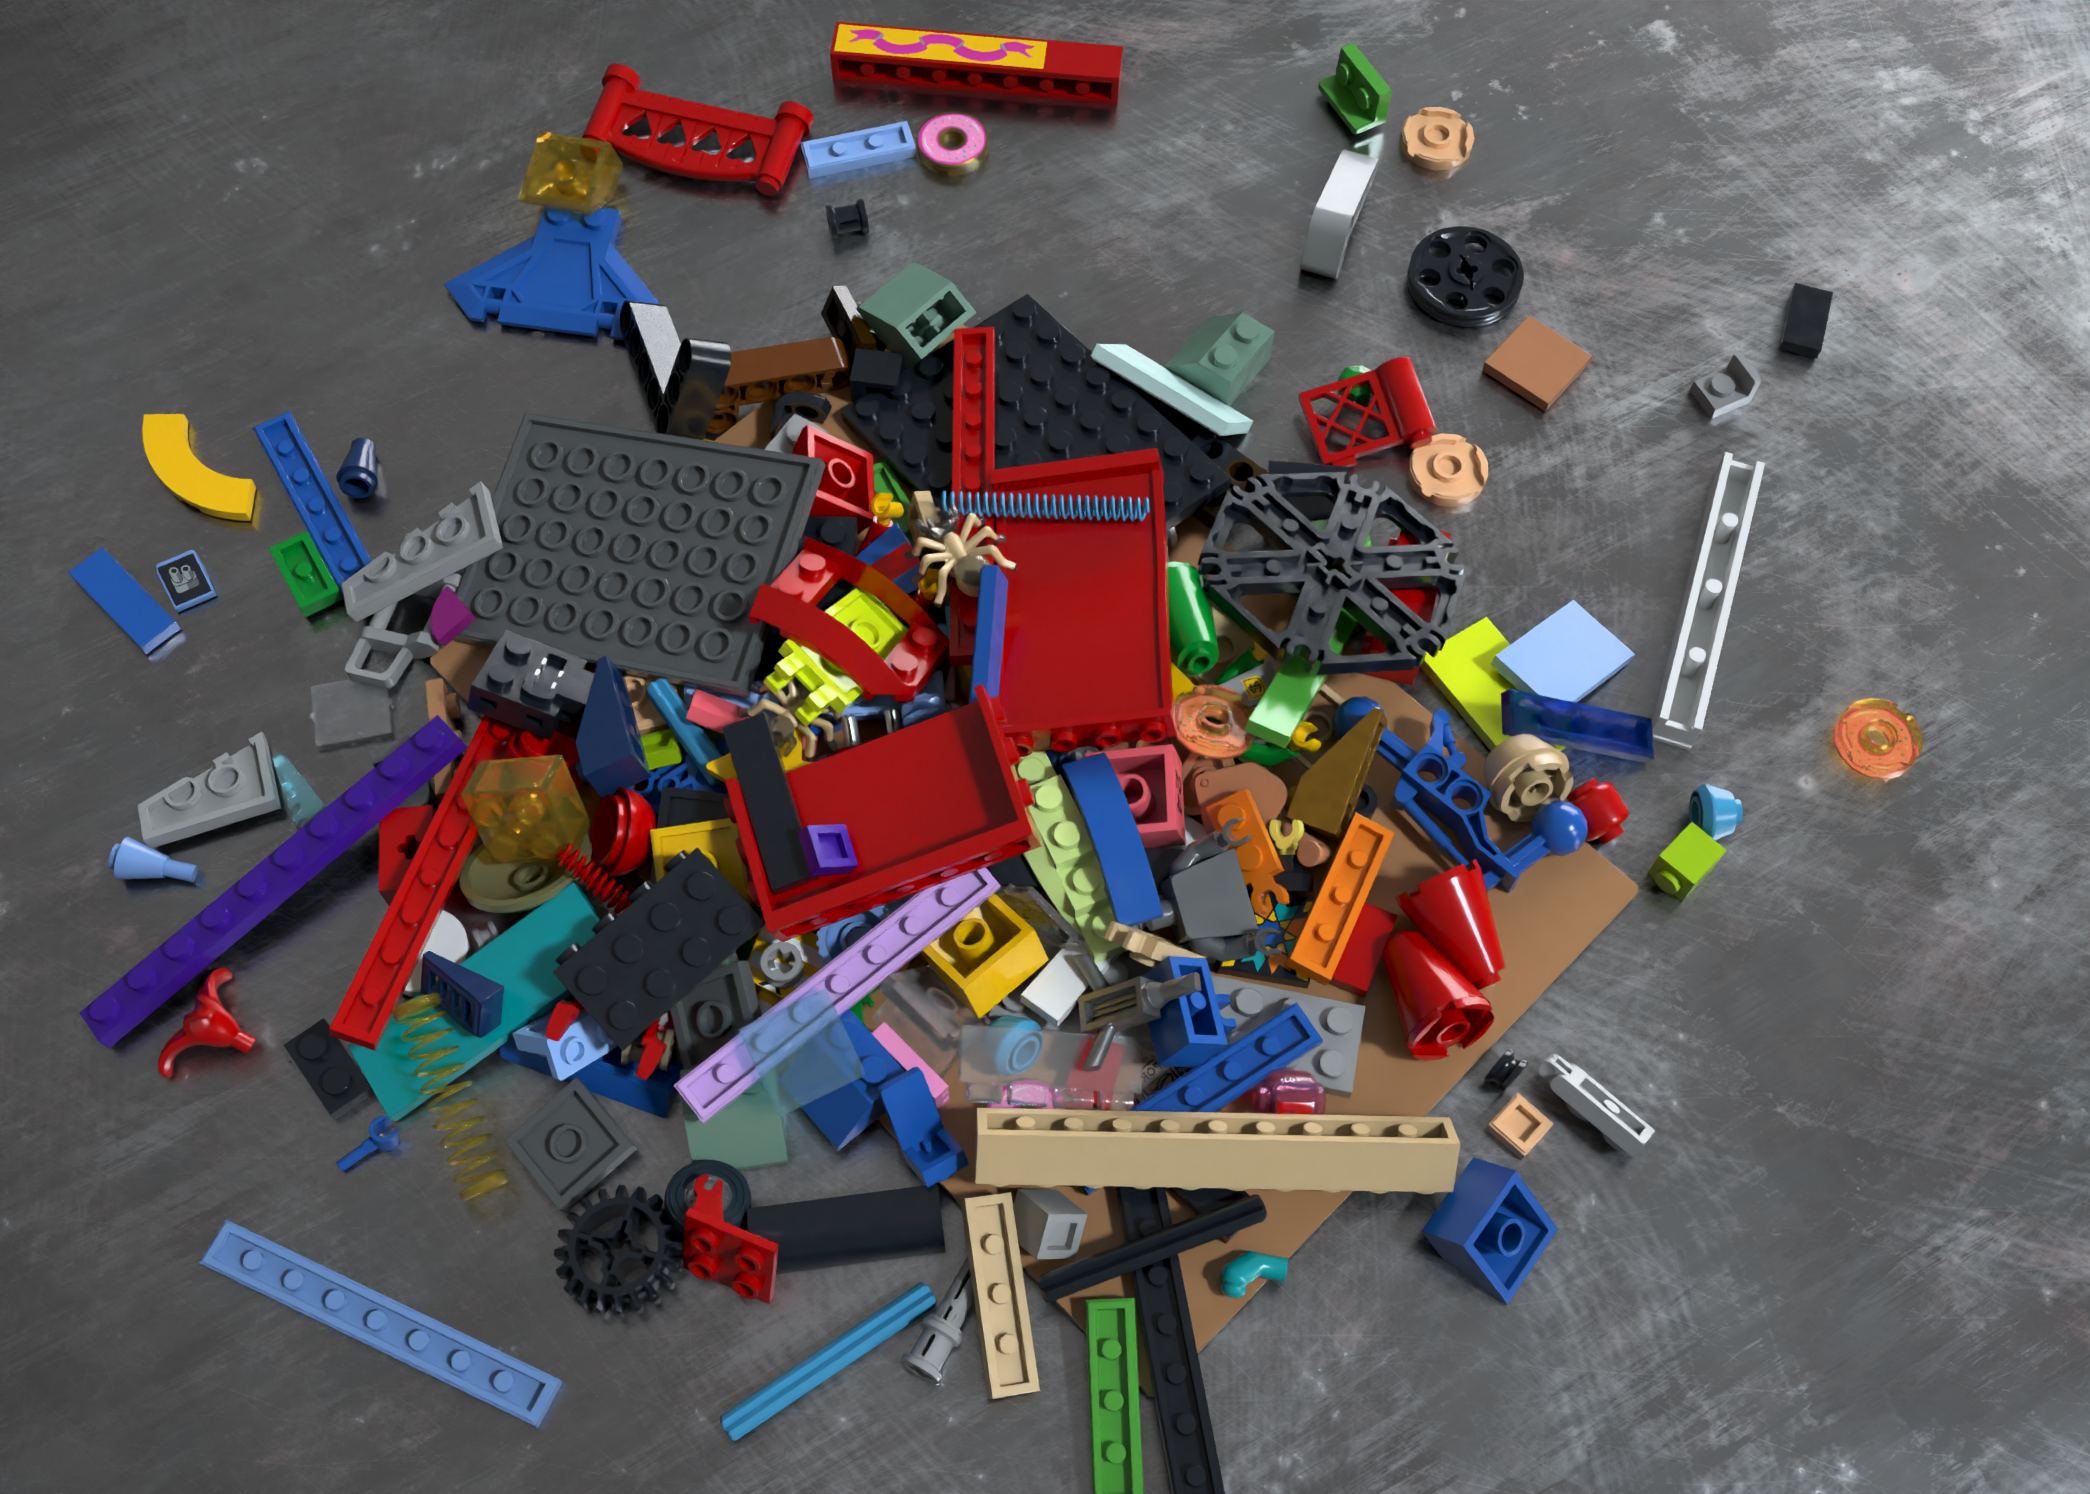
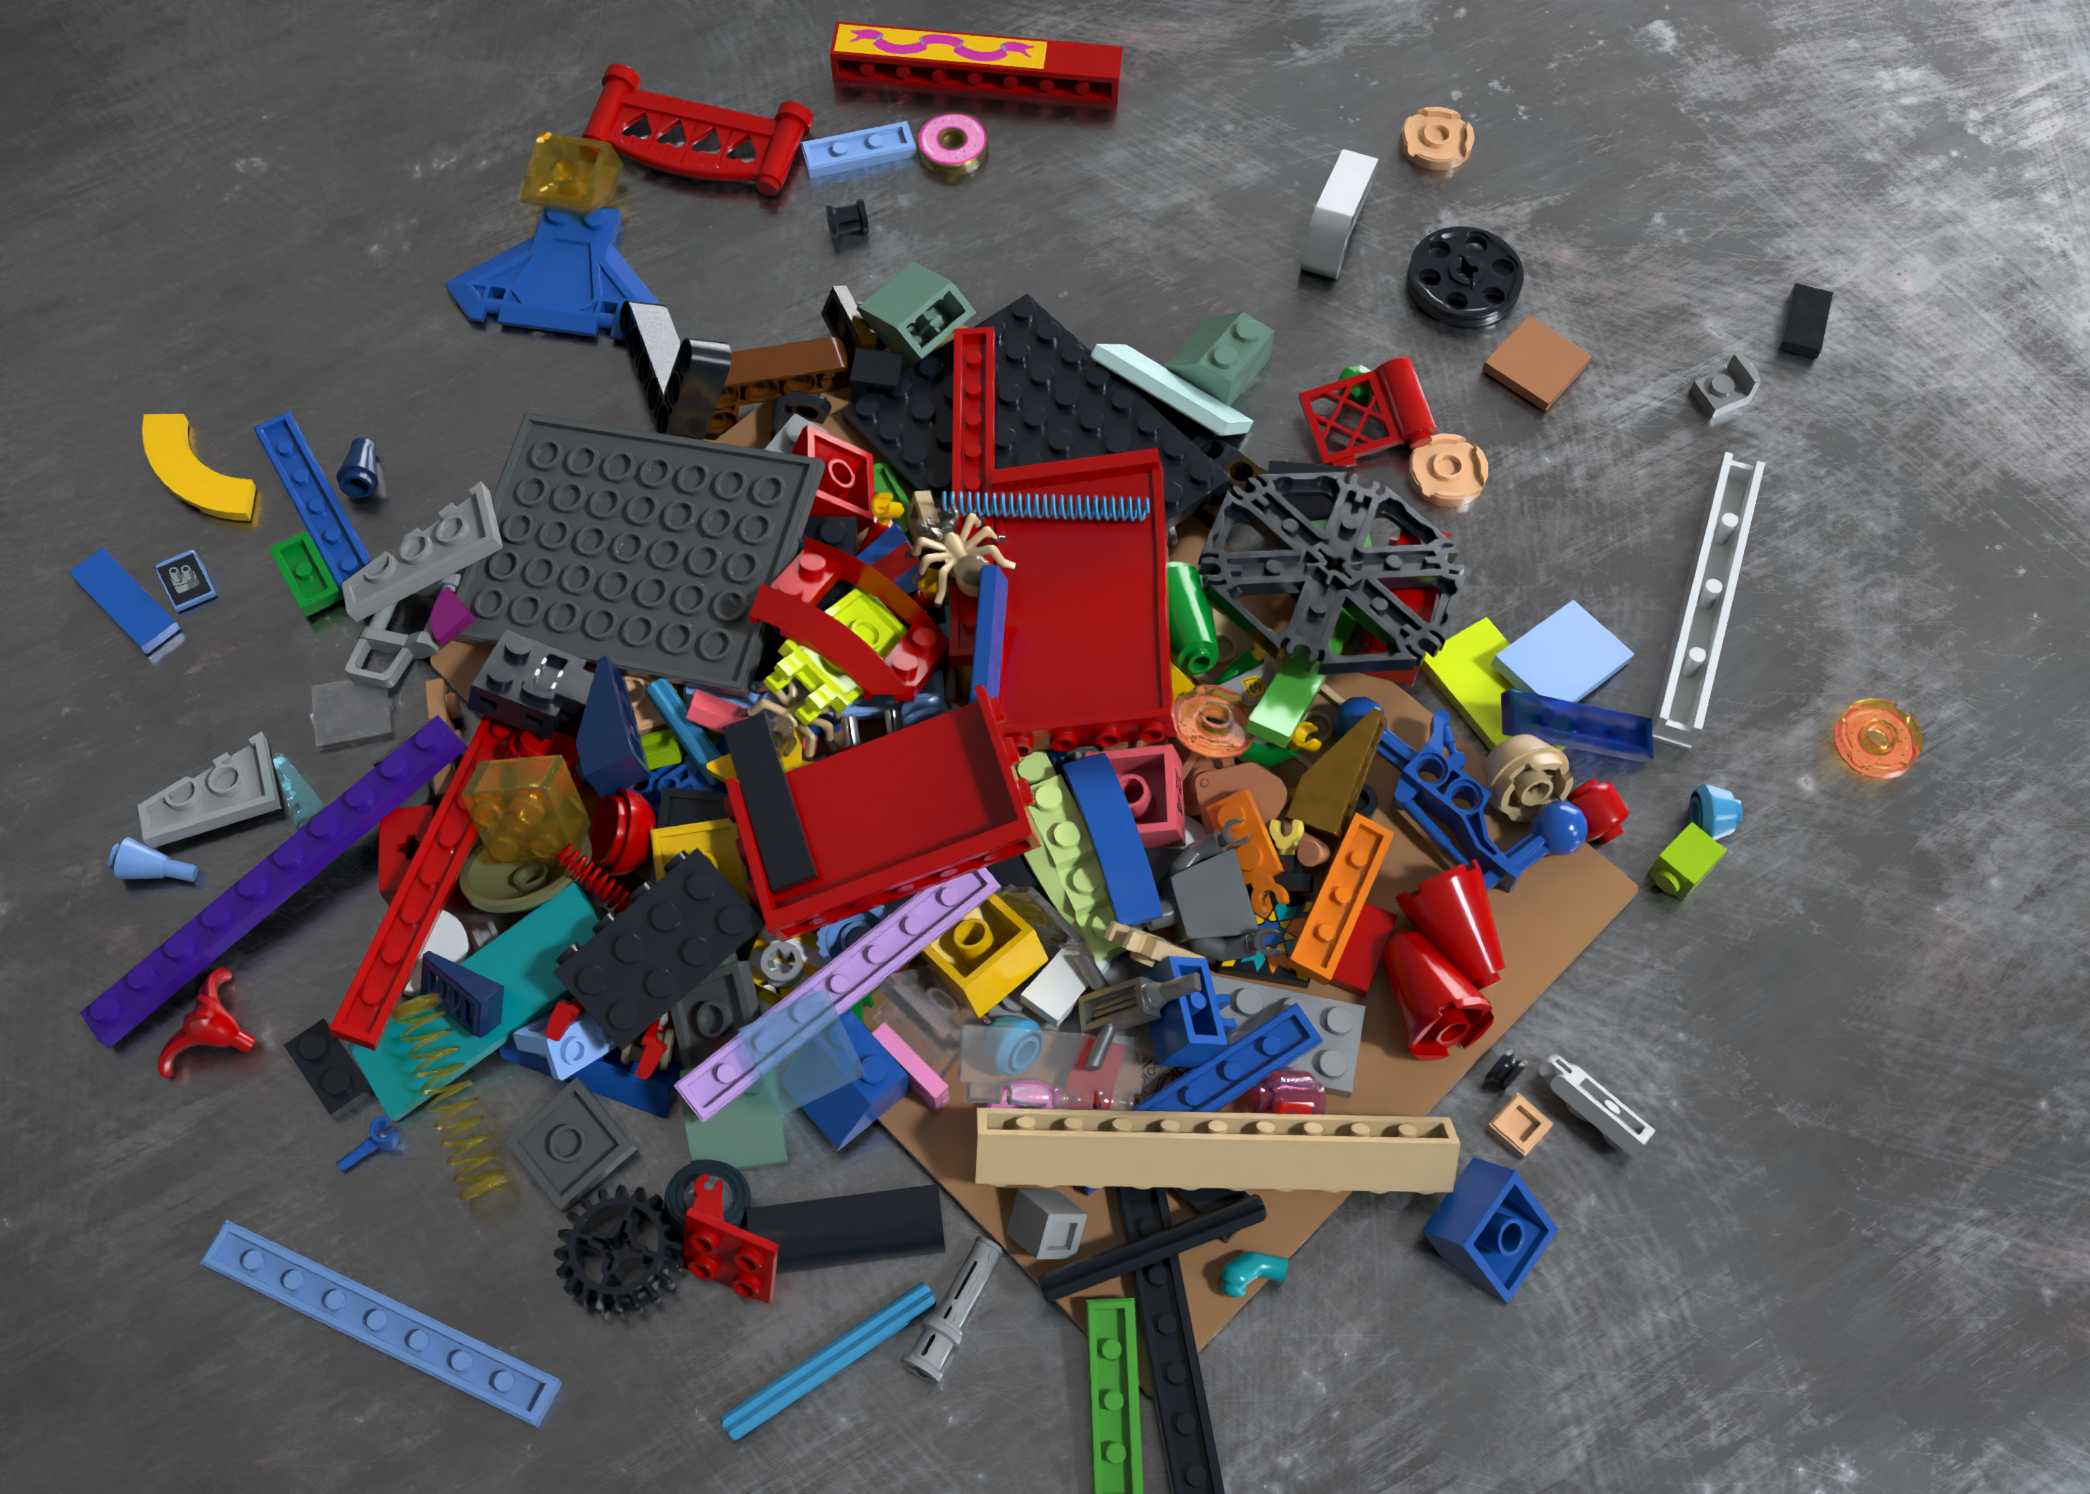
(828, 849): dark purple plate -> none
(919, 1128): blue bracket -> none
(999, 1295): tan plate -> none
(1357, 91): bright green bracket -> none

